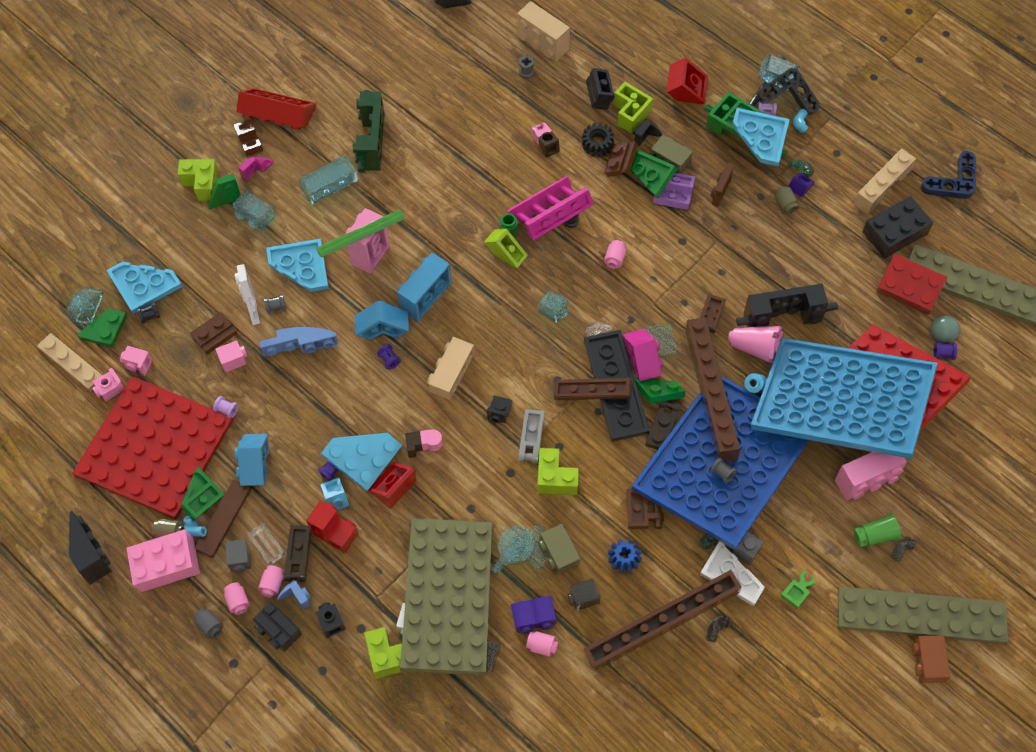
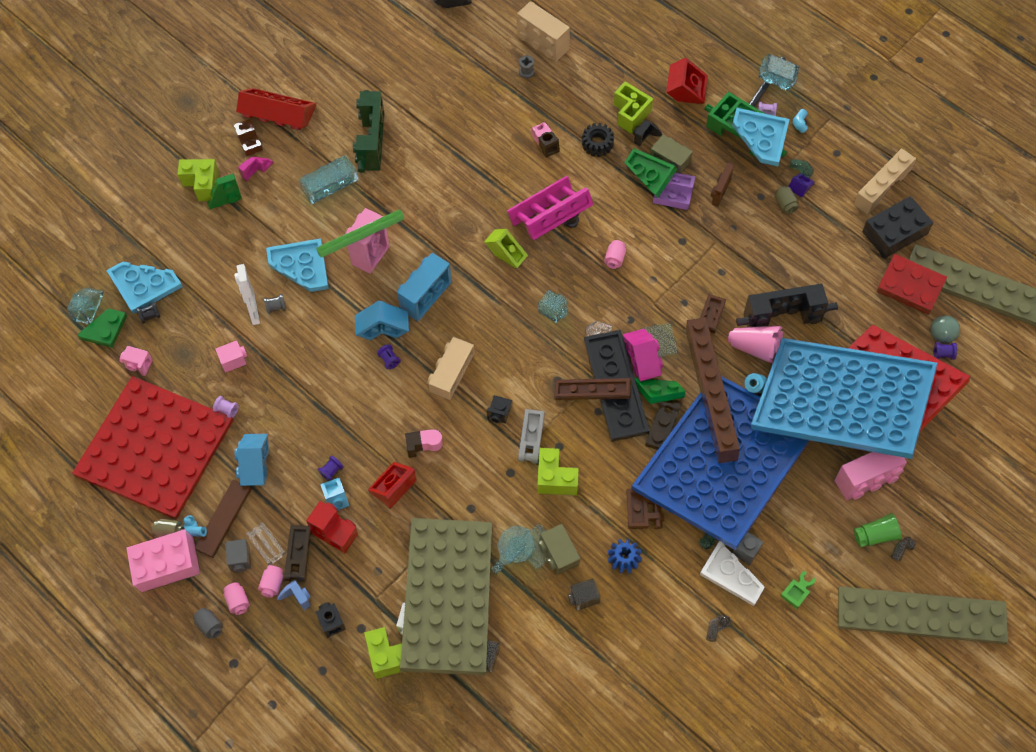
(69, 361): tan plate -> none
(86, 550): black slope -> none
(108, 385): bright pink brick -> none
(200, 495): green wing -> none
(213, 333): reddish brown plate -> none
(253, 210): clear light blue brick -> none
(277, 627): black brick -> none
(307, 338): medium blue slope -> none
(361, 456): medium azure plate -> none
(510, 223): green brick -> none
(533, 614): dark purple brick -> none
(542, 643): bright pink brick -> none
(600, 88): black brick -> none
(621, 158): reddish brown plate -> none
(662, 620): reddish brown brick -> none
(723, 470): dark grey bush -> none
(792, 85): black beam -> none
(931, 659): dark orange brick -> none
(961, 181): dark blue beam -> none

